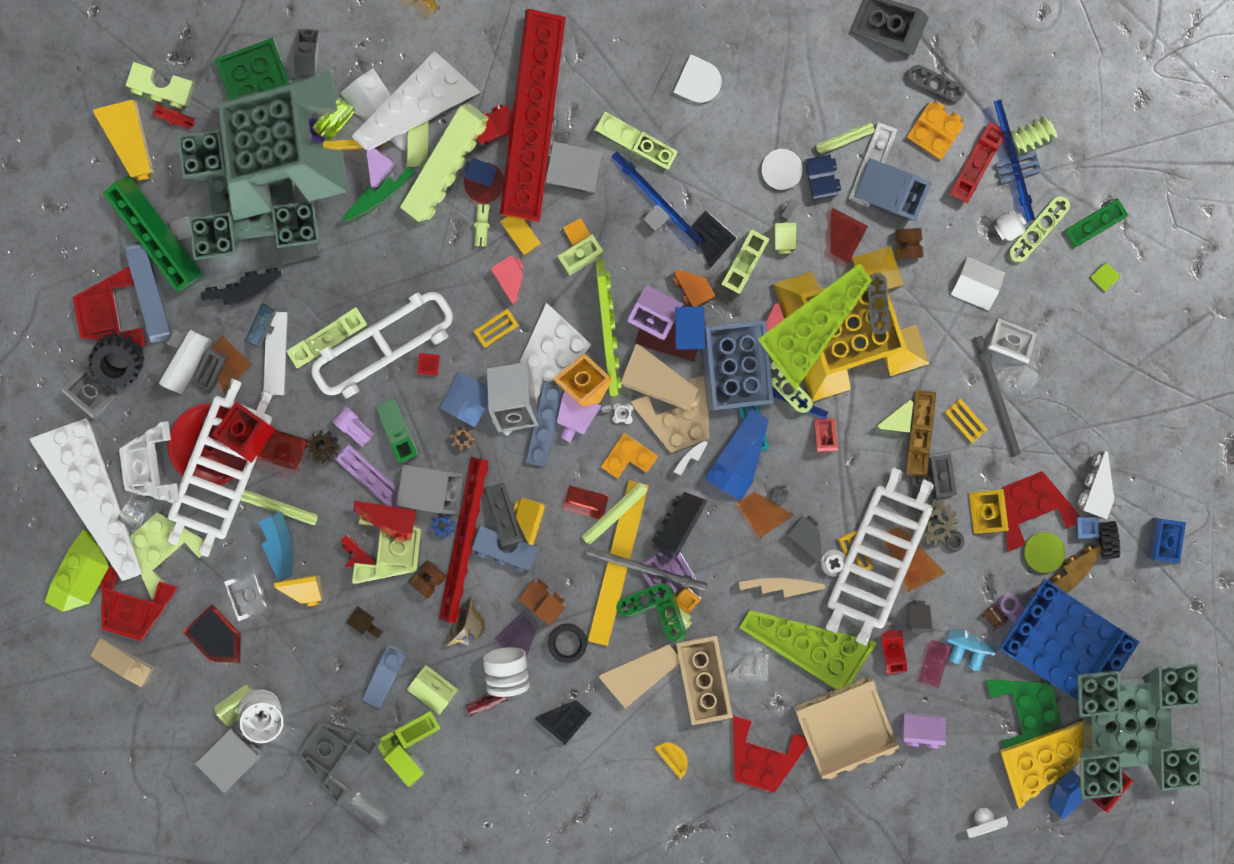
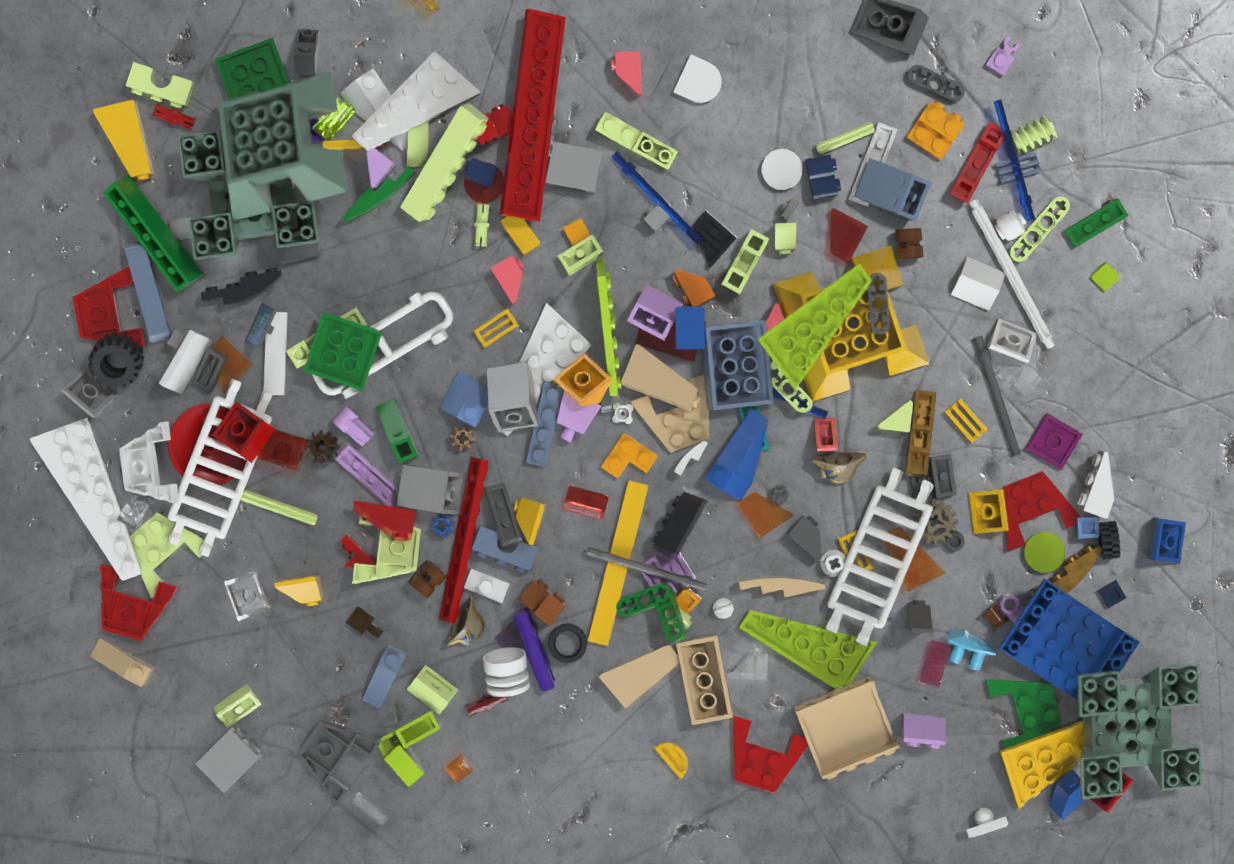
(78, 574): lime wedge -> none
(215, 636): black tile -> none
(263, 726): white wheel -> none
(278, 545): dark azure slope -> none
(343, 351): none -> green plate
(428, 364): red plate -> none
(459, 768): none -> clear orange tile
(486, 585): none -> white tile
(534, 649): none -> dark purple brick
(564, 720): black wing -> none
(614, 513): yellowish green axle -> none
(628, 69): none -> coral slope
(723, 608): none -> white tile
(839, 466): none -> dark tan hat
(893, 652): red brick -> none
(1001, 58): none -> lavender plate
(1012, 273): none -> white piece
(1054, 441): none -> magenta tile
(1112, 593): none -> dark blue tile

